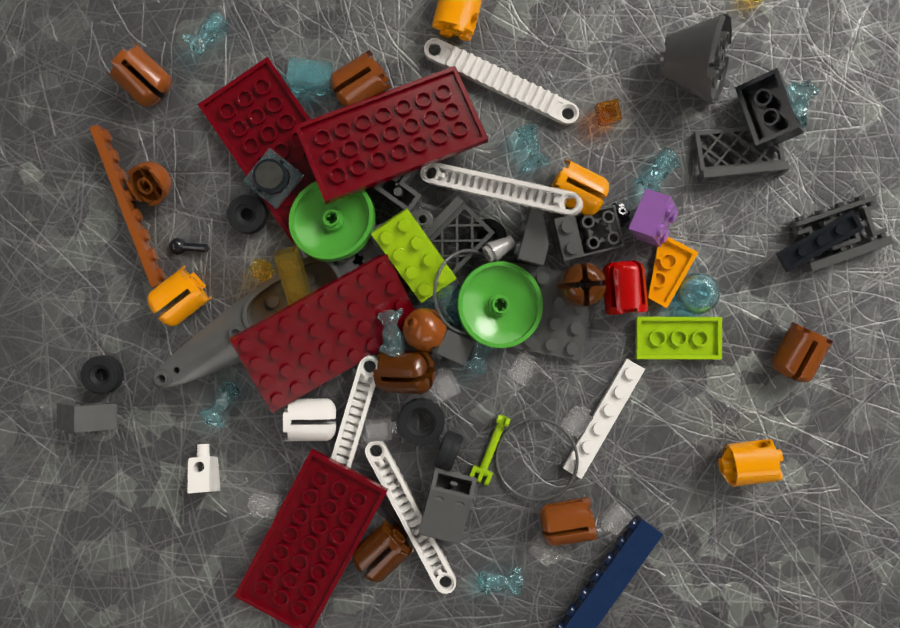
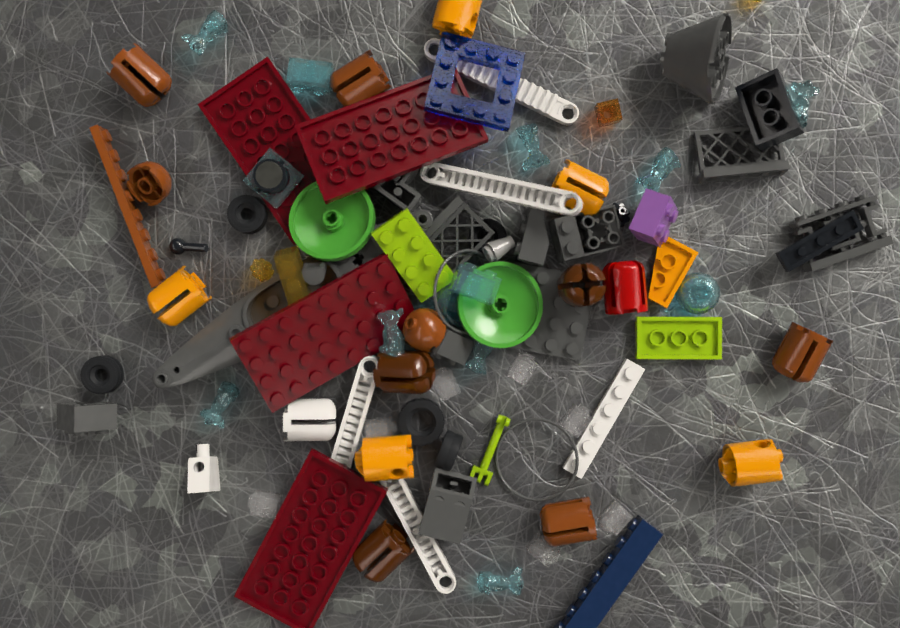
(314, 272): none -> dark grey brick
(385, 458): none -> light orange cylinder
(475, 283): none -> clear light blue brick
(492, 115): none -> clear blue plate

